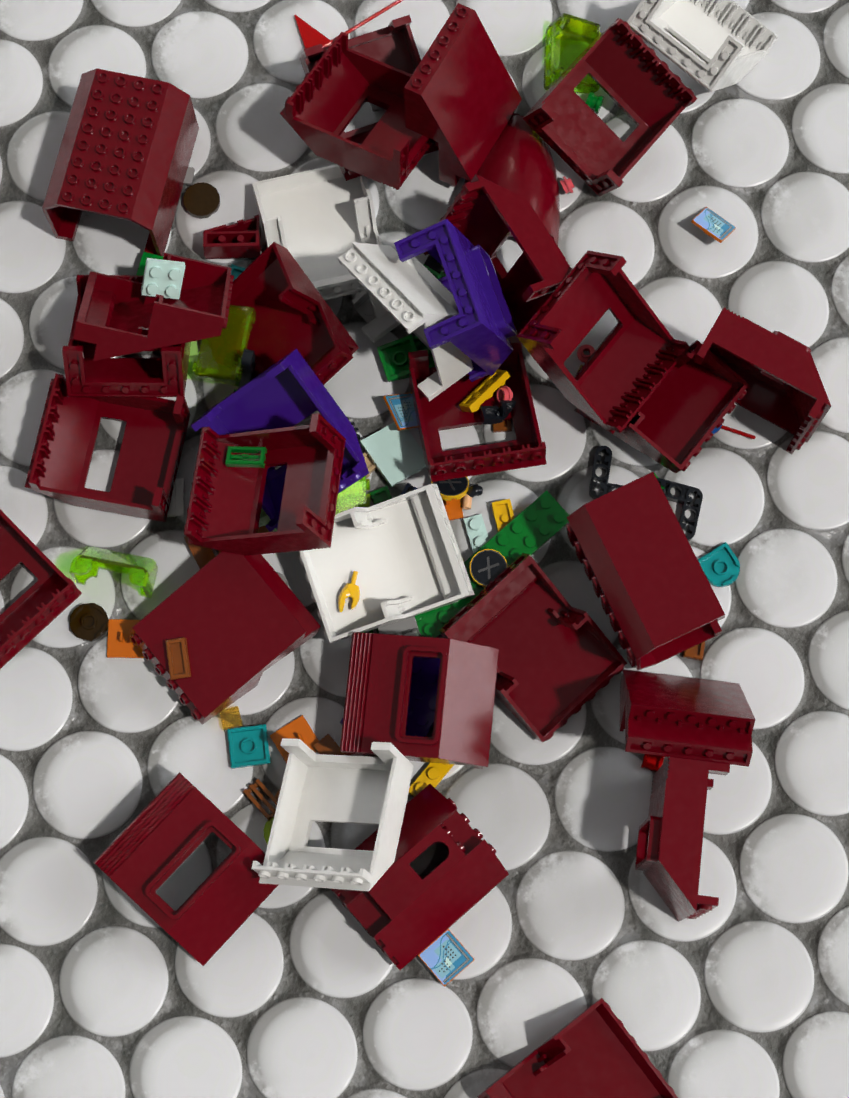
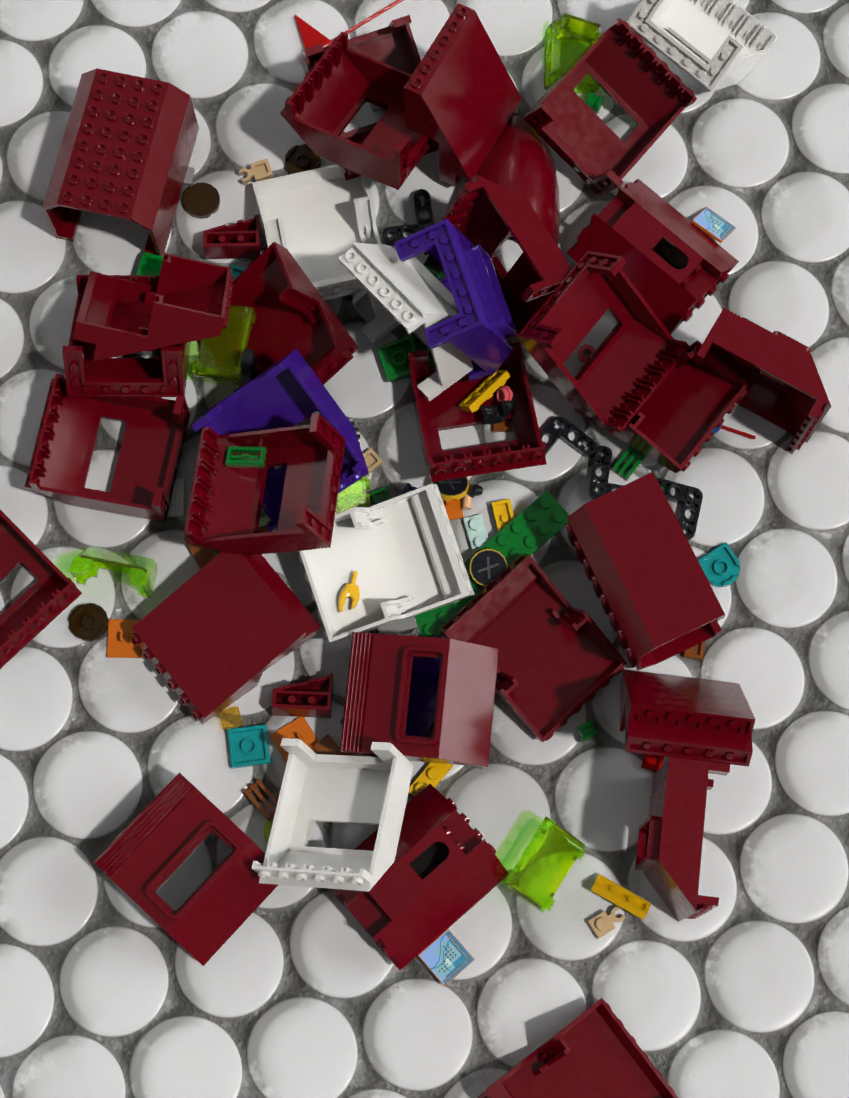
(163, 278): light aqua plate -> none
(178, 658): dark orange tile -> none
(259, 170): none -> tan plate
(301, 159): none -> dark brown tile
(304, 699): none -> dark red wedge
(394, 453): light aqua piece -> none
(402, 410): piece -> none
(412, 227): none -> black beam
(544, 865): none -> clear neon green windscreen
(558, 433): none -> black beam
(567, 185): coral plate -> none
(587, 731): none -> green wheel
(603, 923): none -> tan plate
(618, 463): none -> green tile
(620, 896): none -> yellow plate
(632, 228): none -> dark red panel

